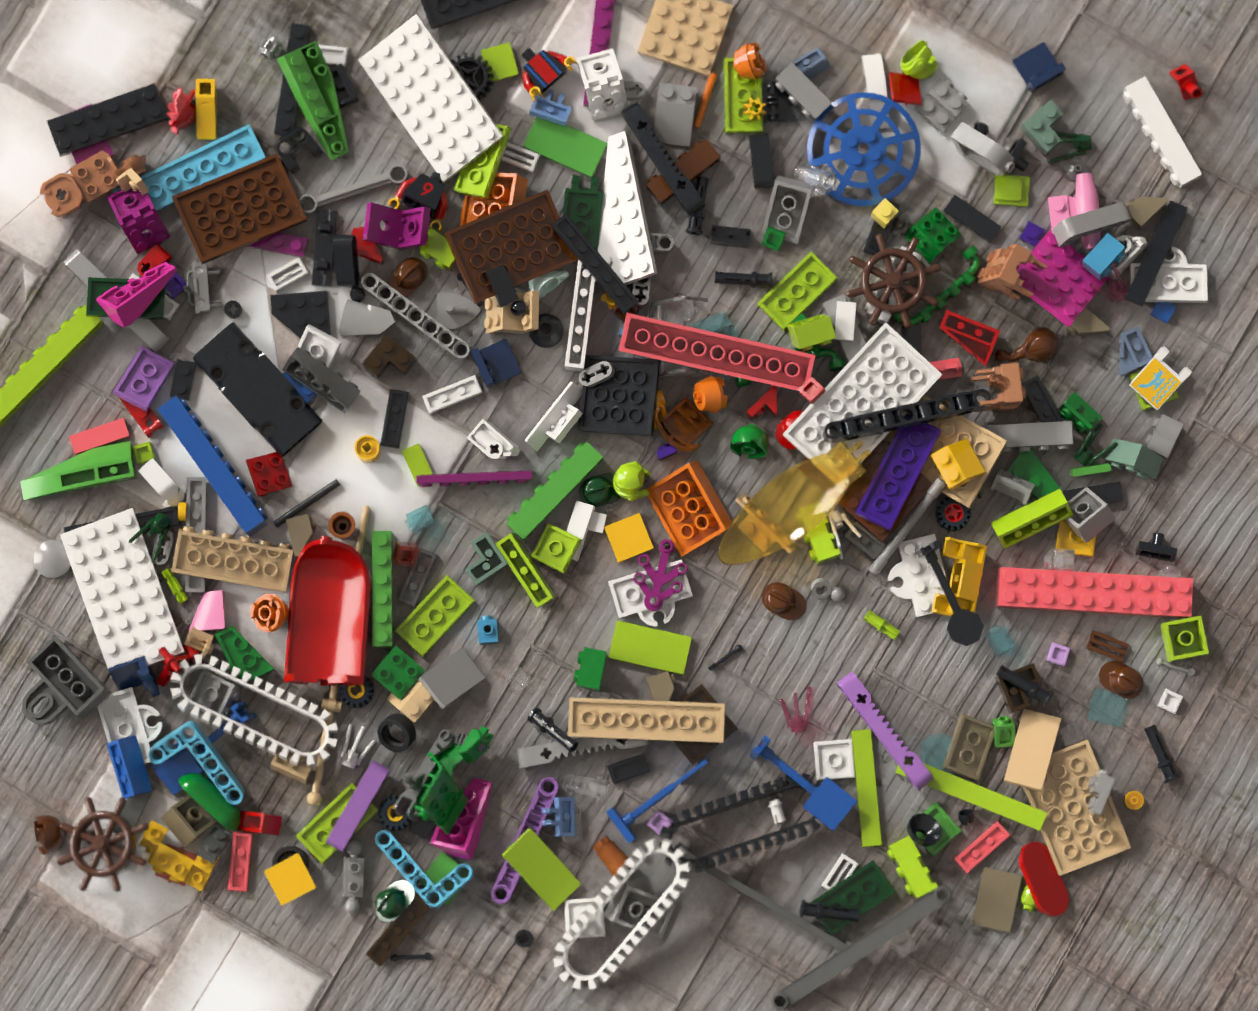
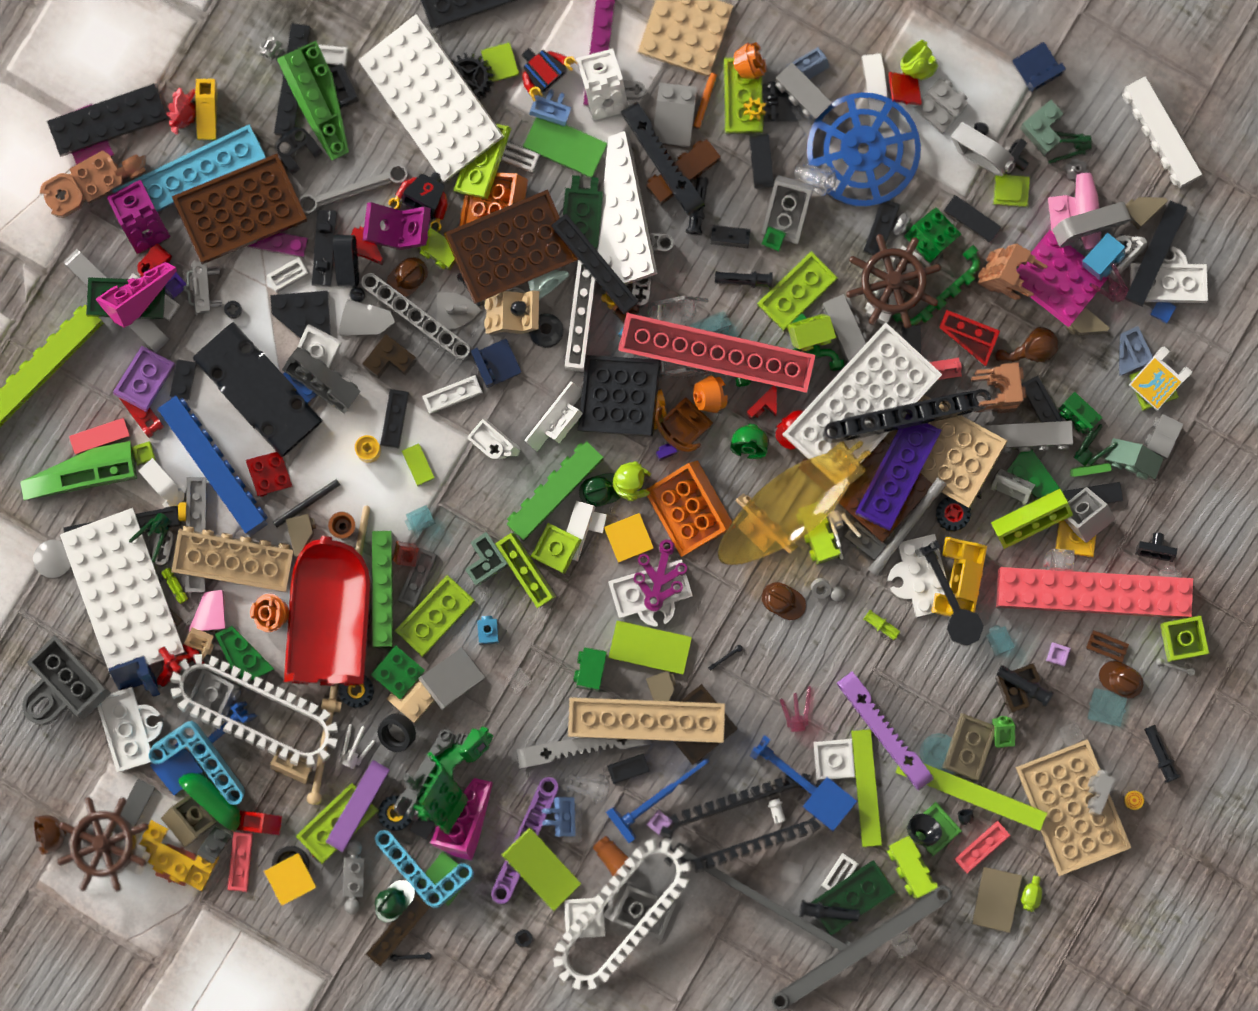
(129, 766): blue panel -> none
(131, 180): tan bracket -> none
(483, 478): magenta plate -> none
(501, 285): black tile -> none
(547, 725): black pin -> none
(594, 370): light grey beam -> none
(811, 390): tile -> none
(845, 321): white tile -> none
(884, 213): light yellow brick -> none
(958, 464): yellow slope -> none
(1032, 234): dark purple plate -> none
(1032, 750): tan tile -> none
(1043, 880): red tile -> none
(1170, 701): white tile -> none
(1187, 82): red bracket -> none

